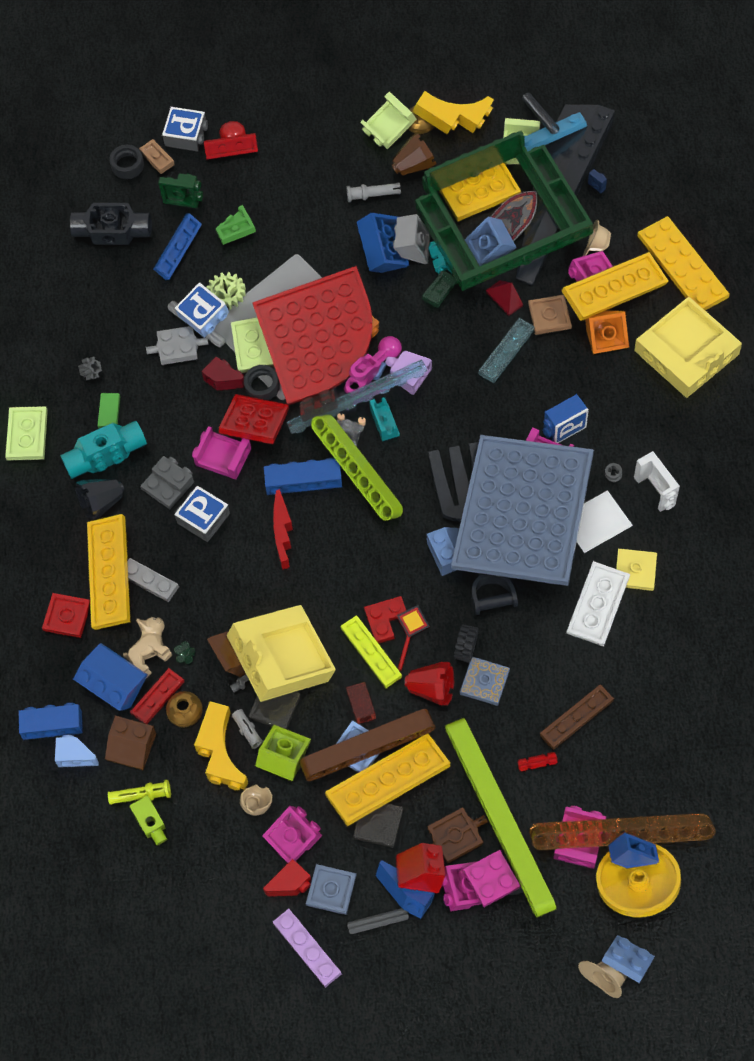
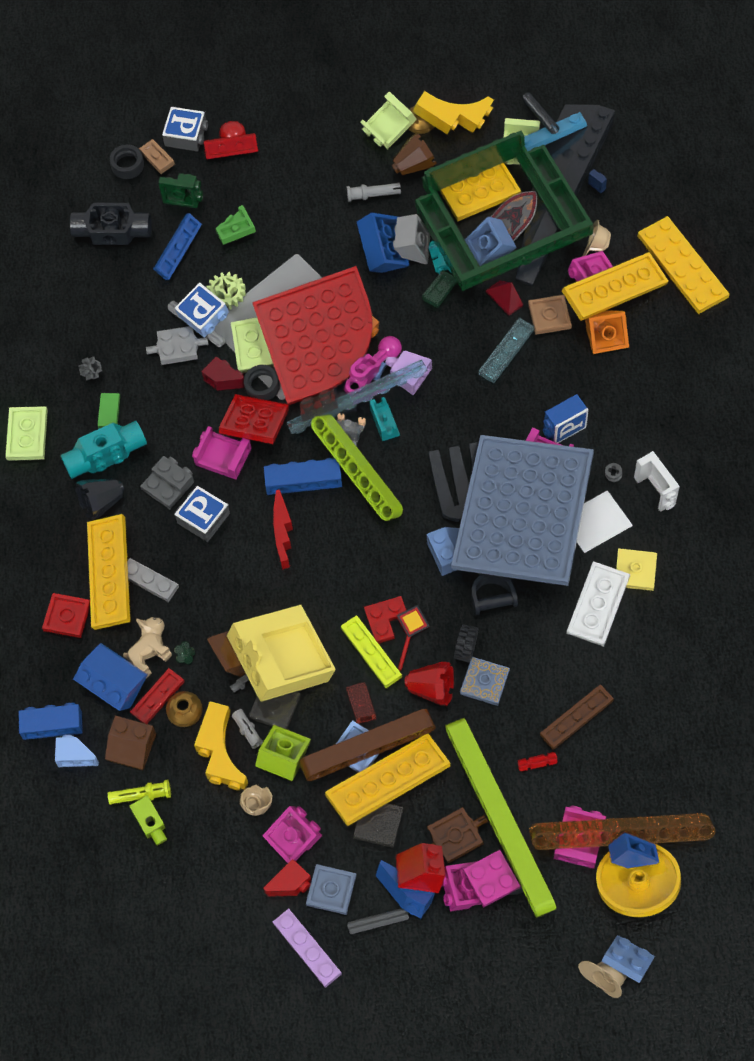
(687, 347): light yellow piece -> none

